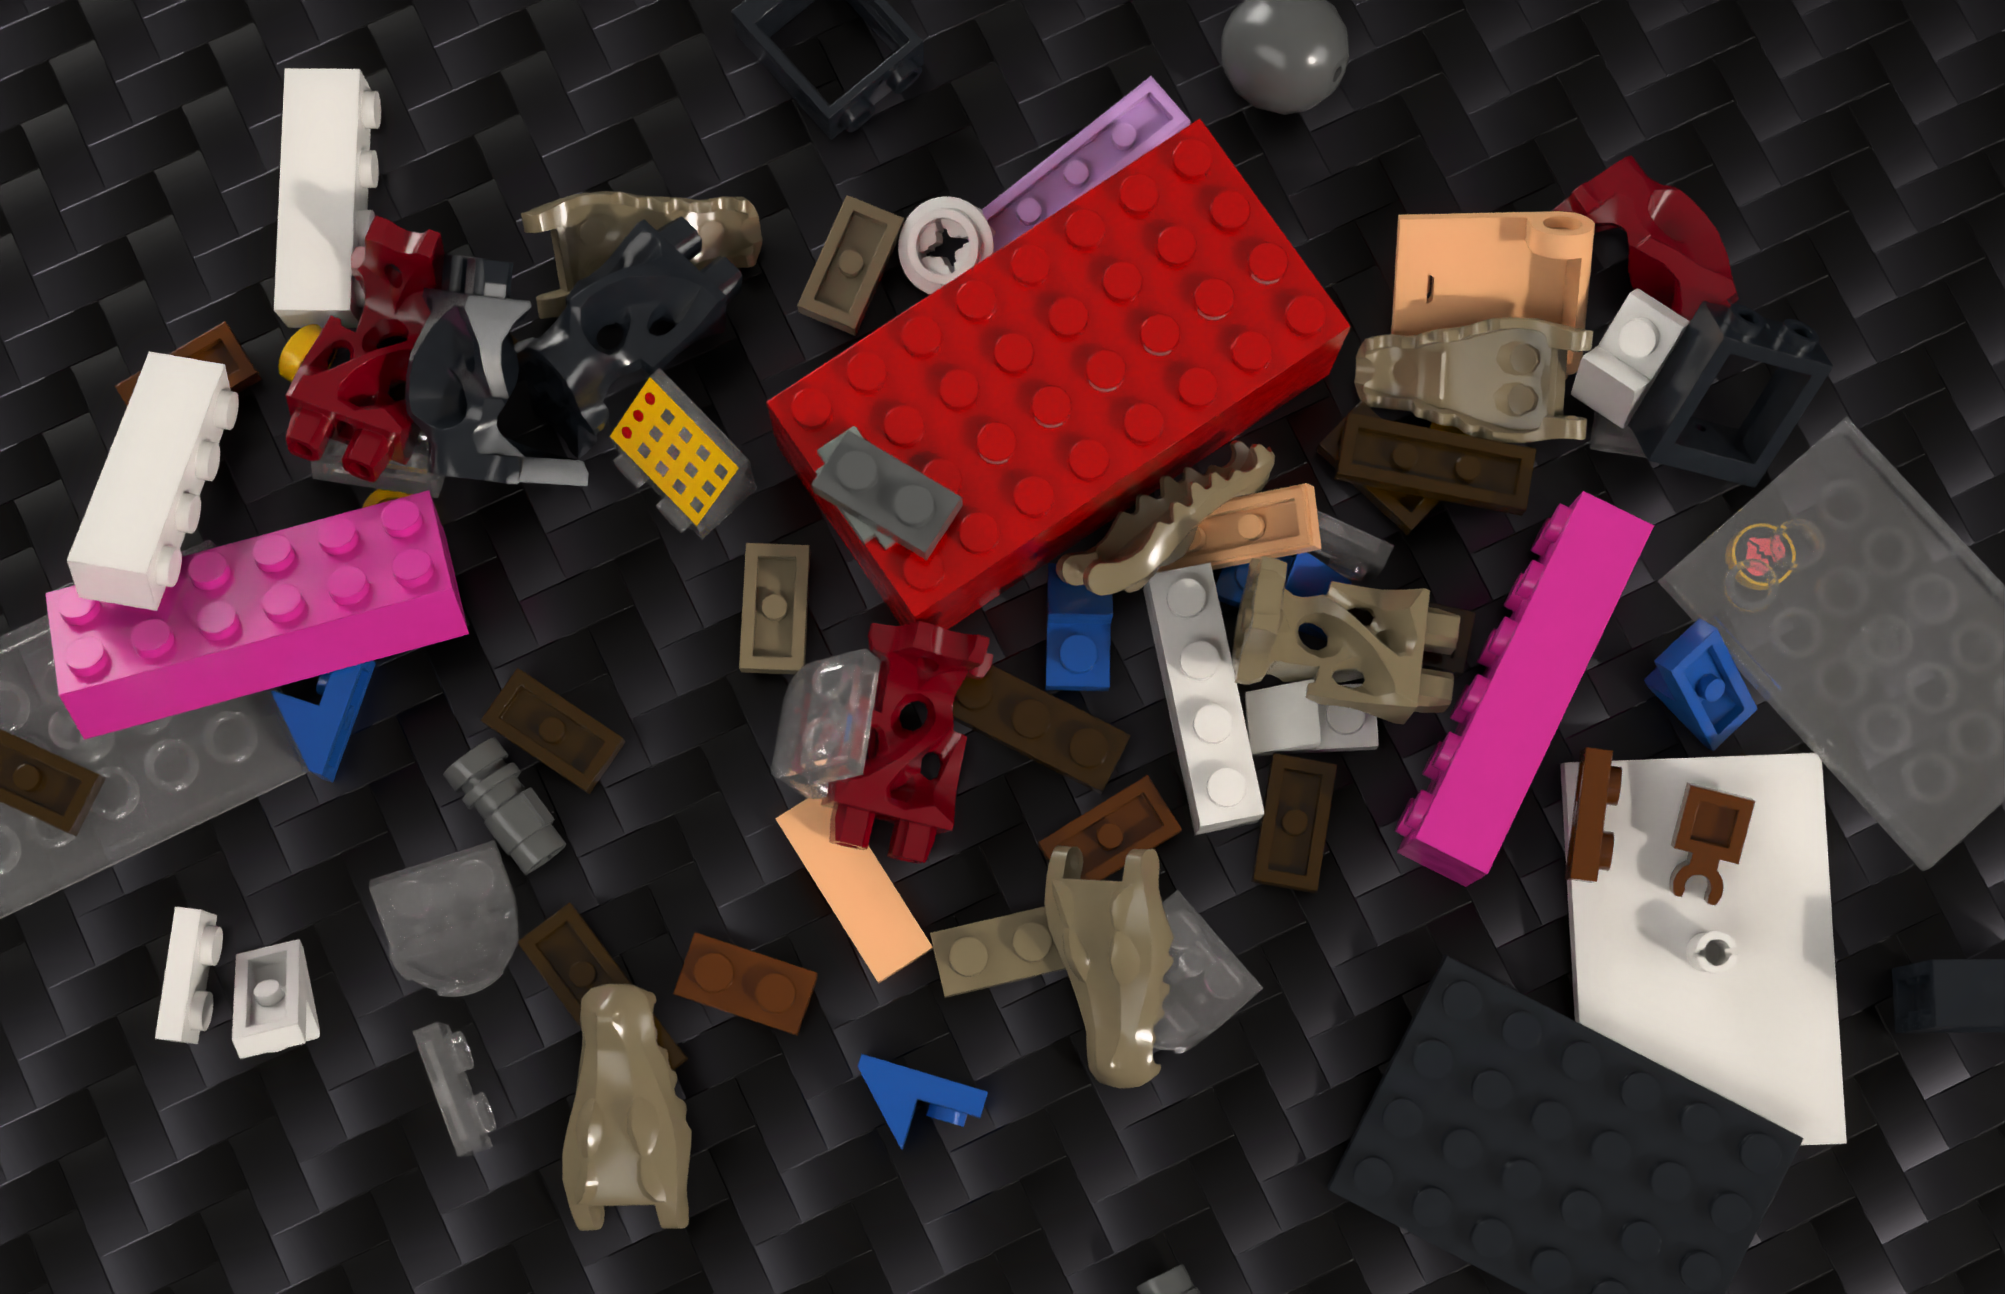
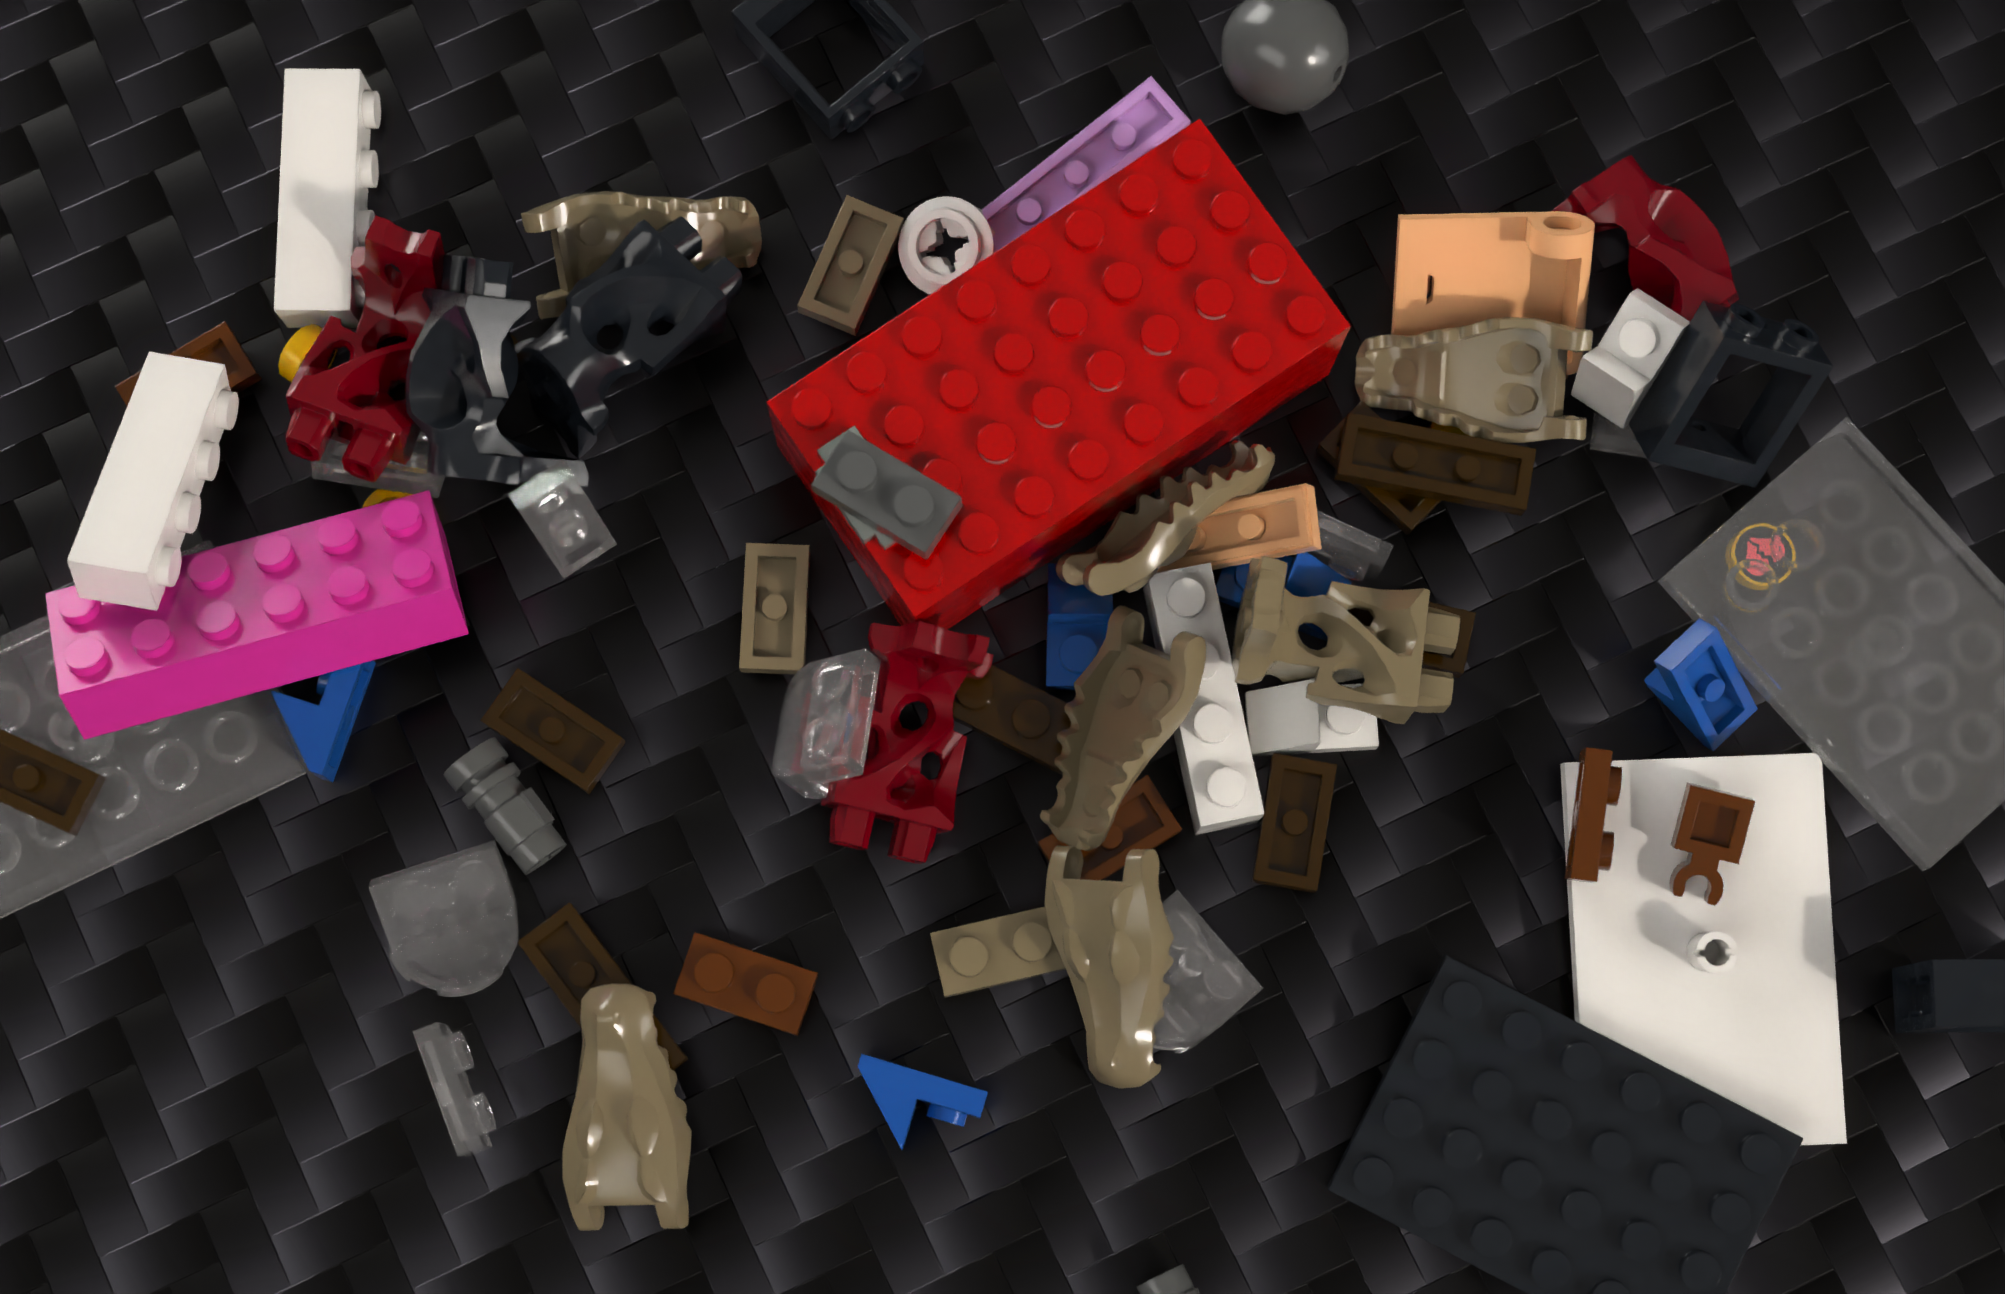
(184, 1002): white plate -> none
(273, 1000): white slope -> none
(562, 518): none -> clear plate
(681, 457): slope -> none
(856, 892): light nougat tile -> none
(1119, 720): none -> dark tan animal
(1525, 688): dark pink brick -> none

